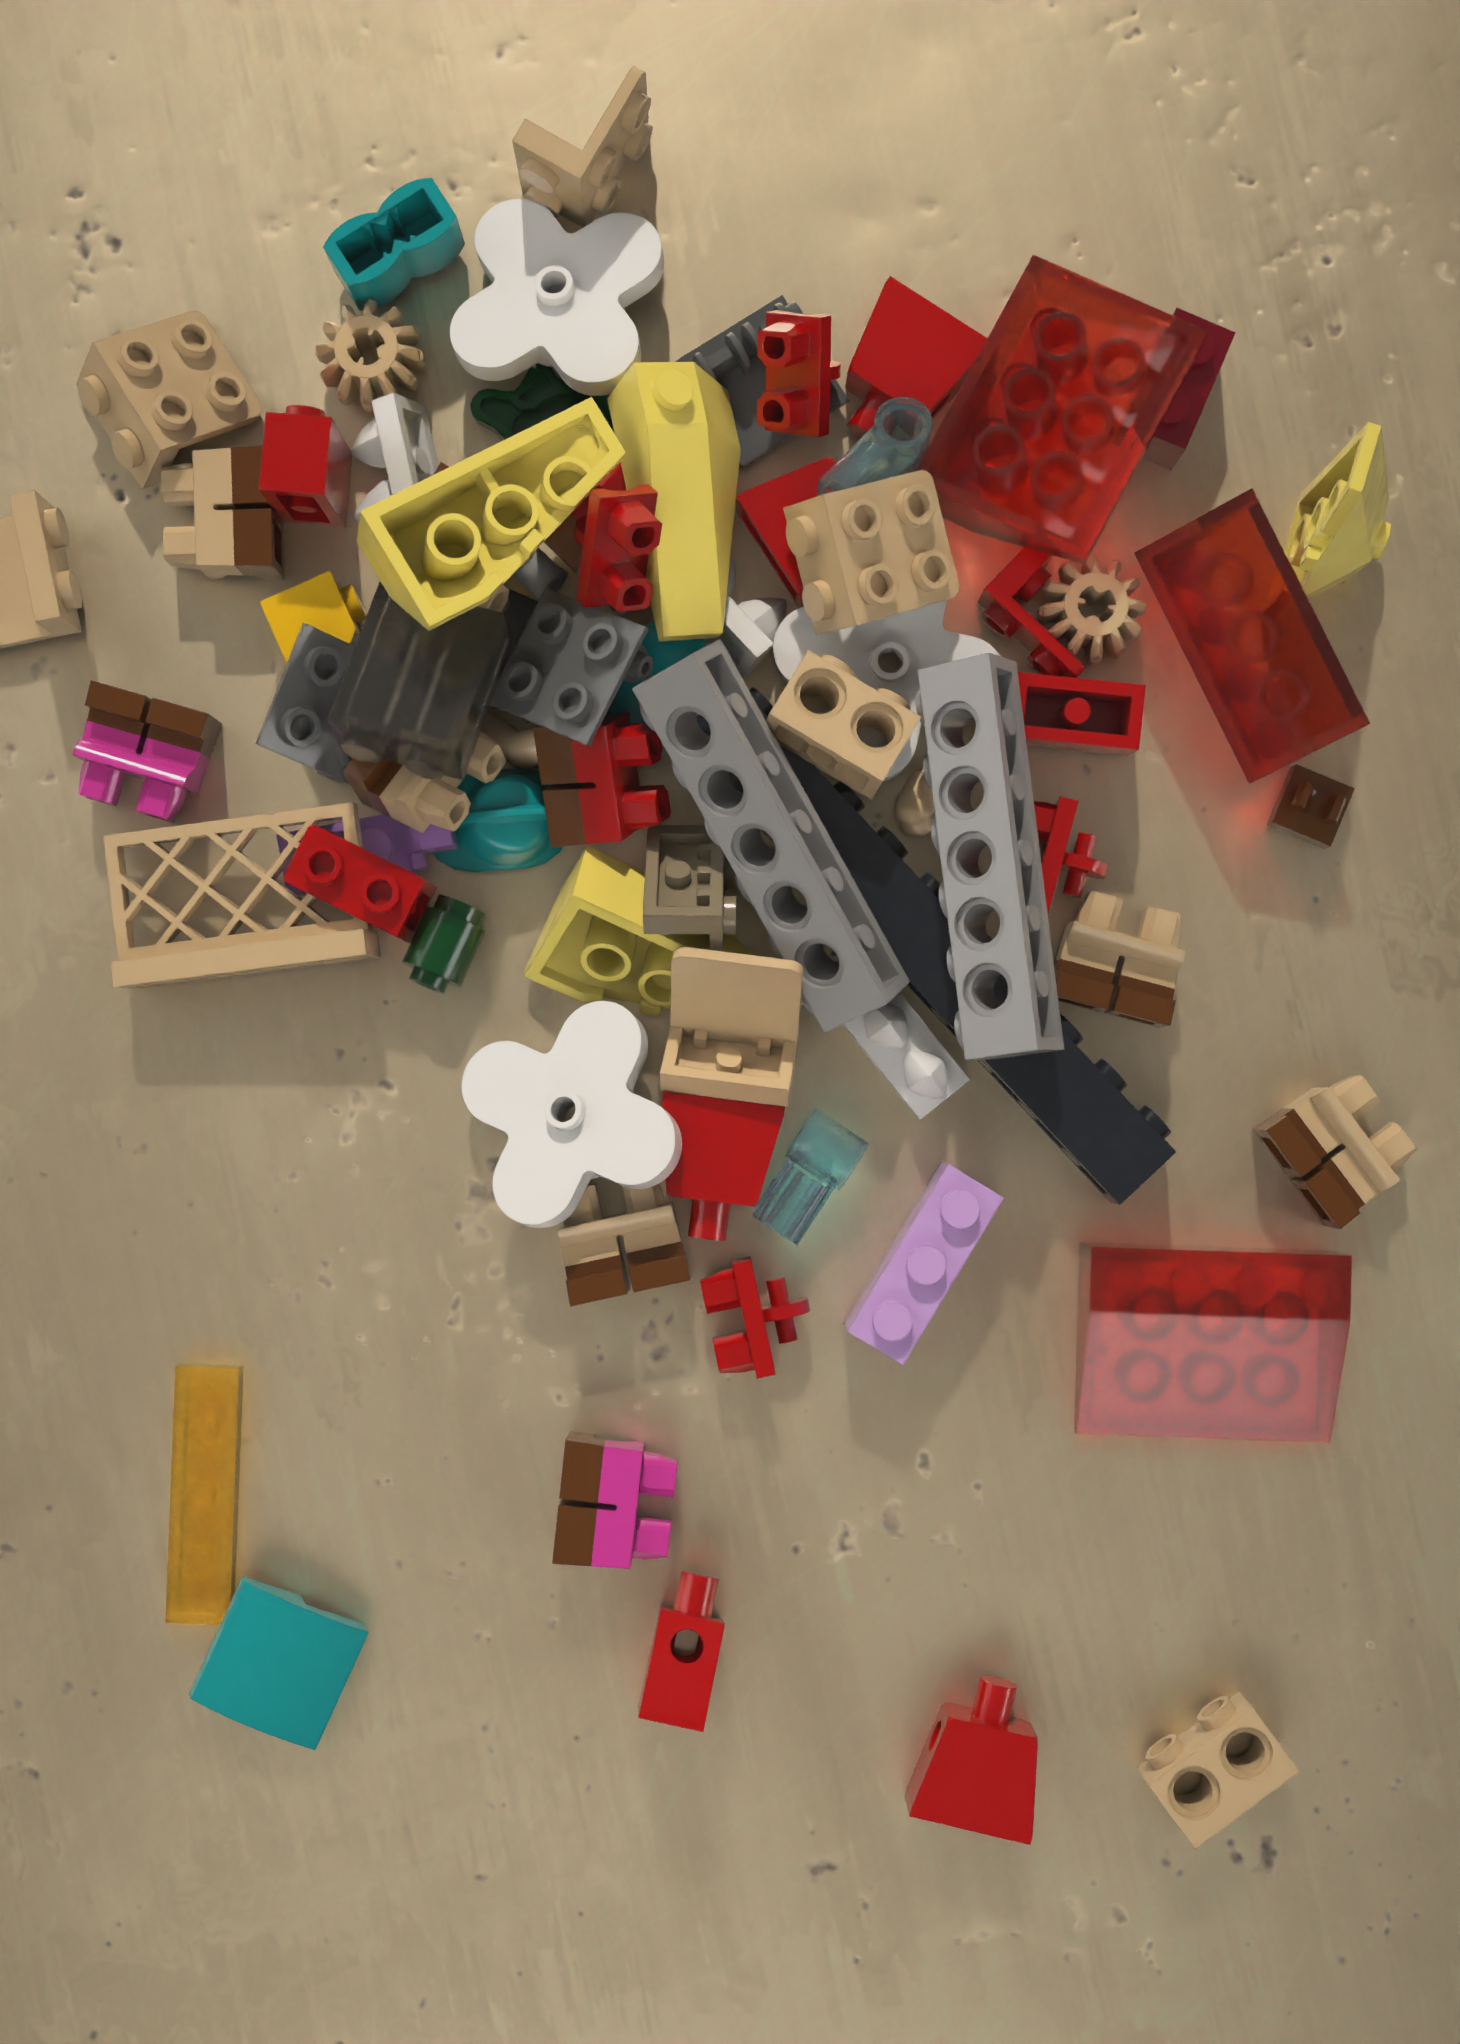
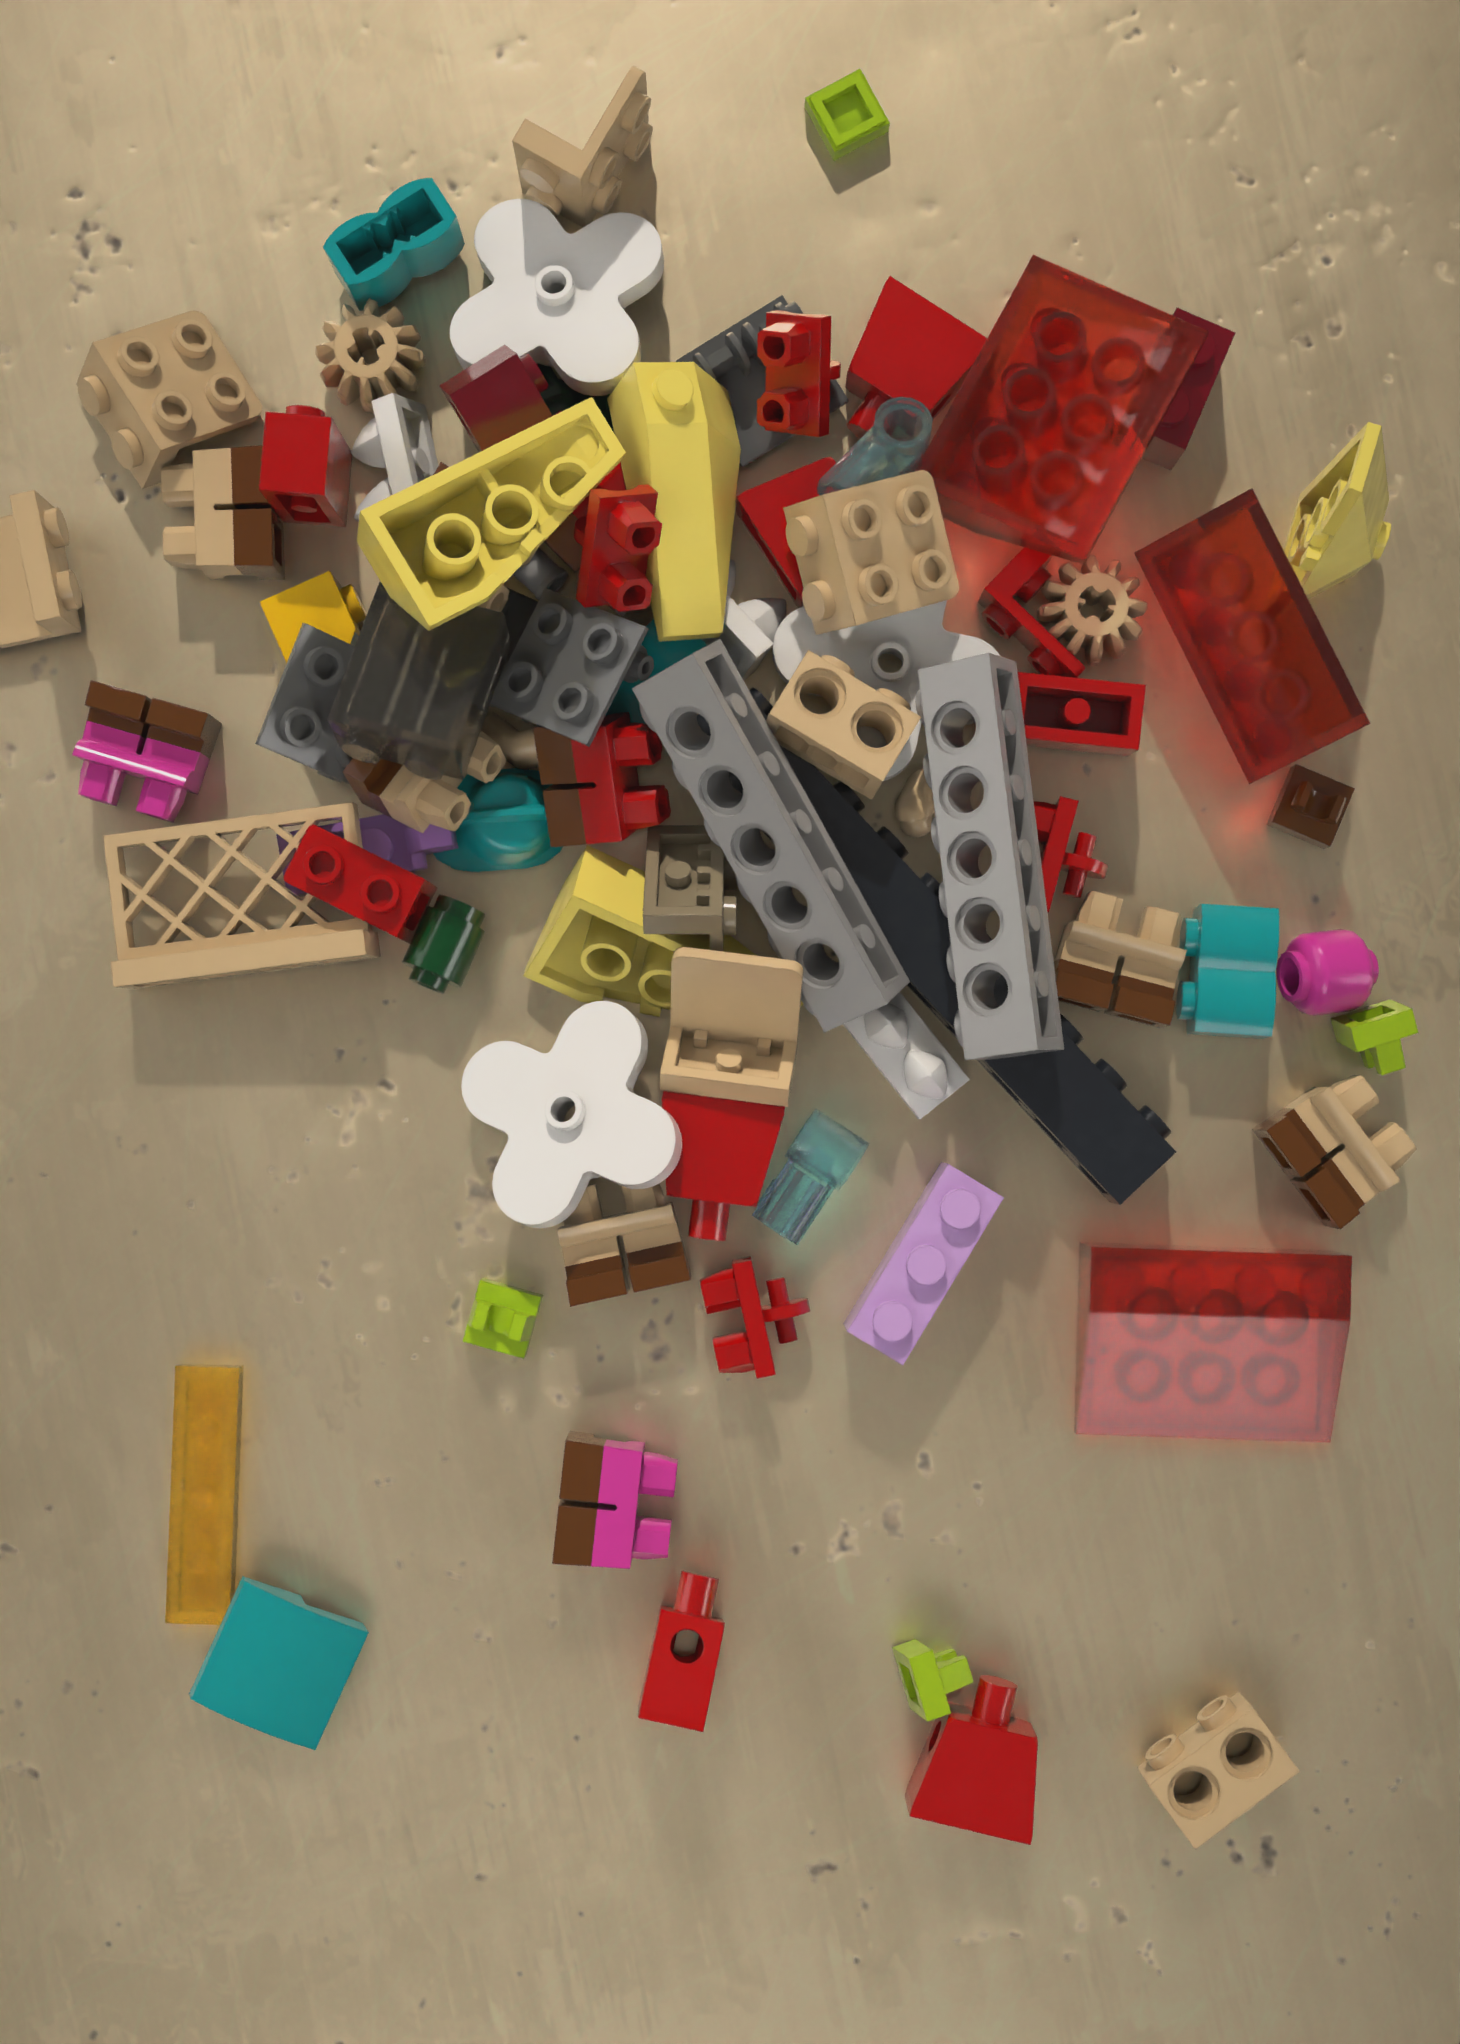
(498, 397): none -> dark red brick
(502, 1318): none -> lime tile
(847, 114): none -> lime tile
(930, 1677): none -> lime tile
(1230, 971): none -> teal brick
(1327, 972): none -> dark pink head
(1377, 1034): none -> lime tile

